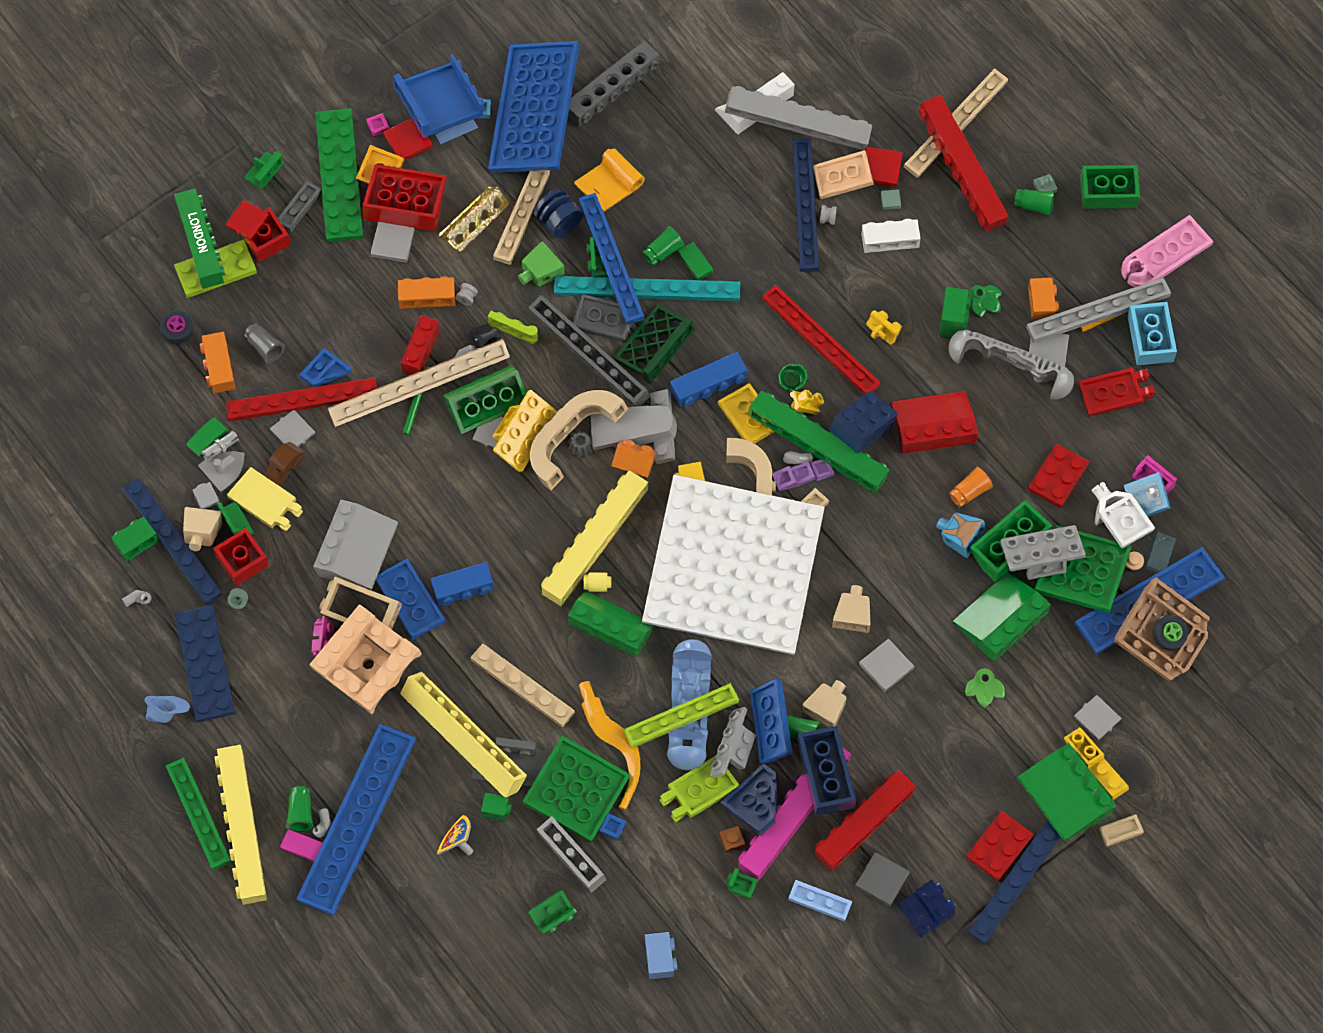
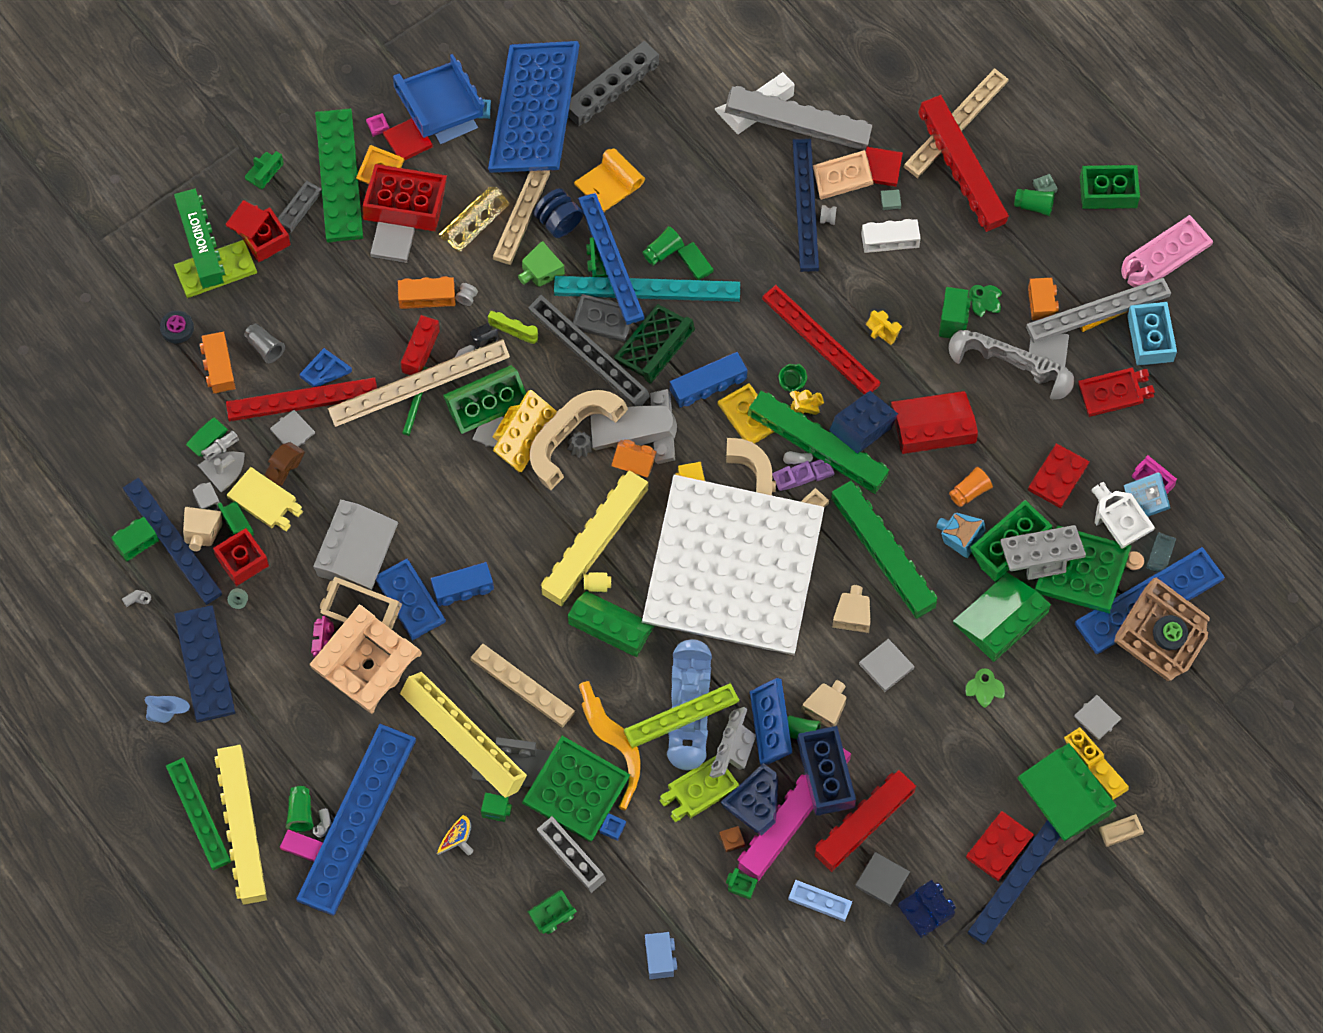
(884, 549): none -> green brick

